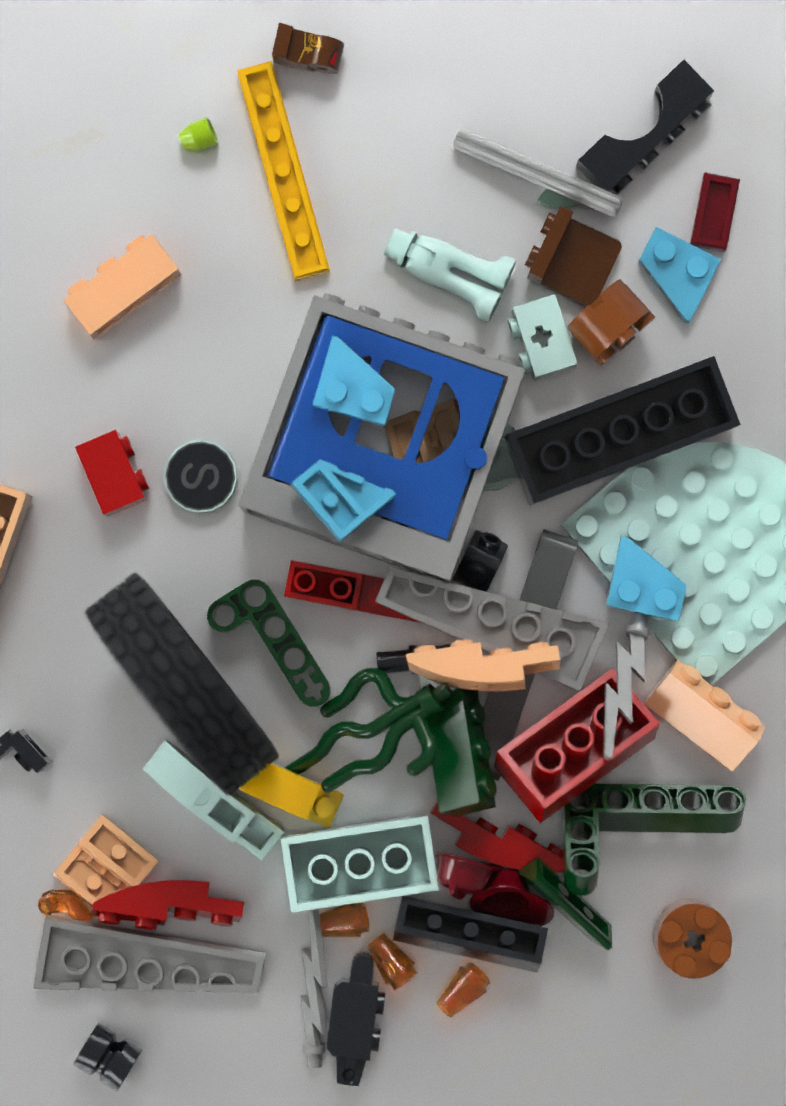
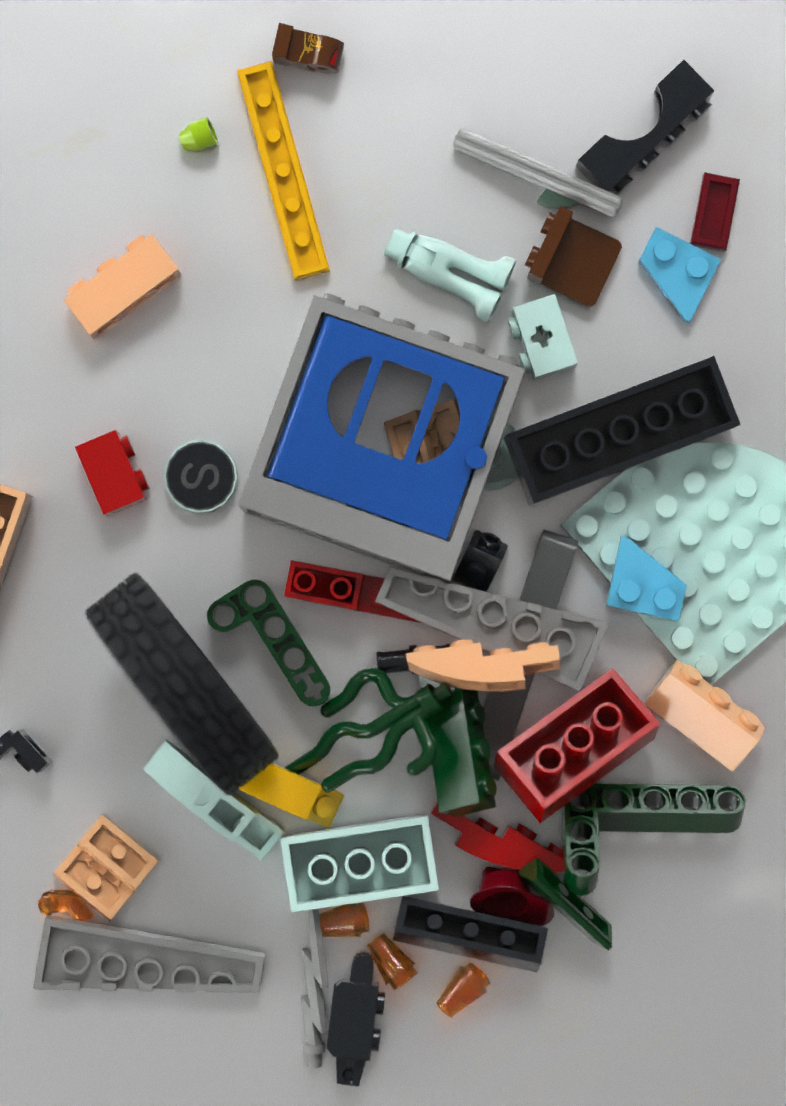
(107, 1056): black wheel -> none
(151, 901): red slope -> none
(340, 498): medium azure wing -> none
(353, 386): medium azure wing -> none
(463, 874): dark red piece -> none
(610, 322): dark orange brick -> none
(625, 663): light grey piece -> none
(712, 946): dark orange brick -> none

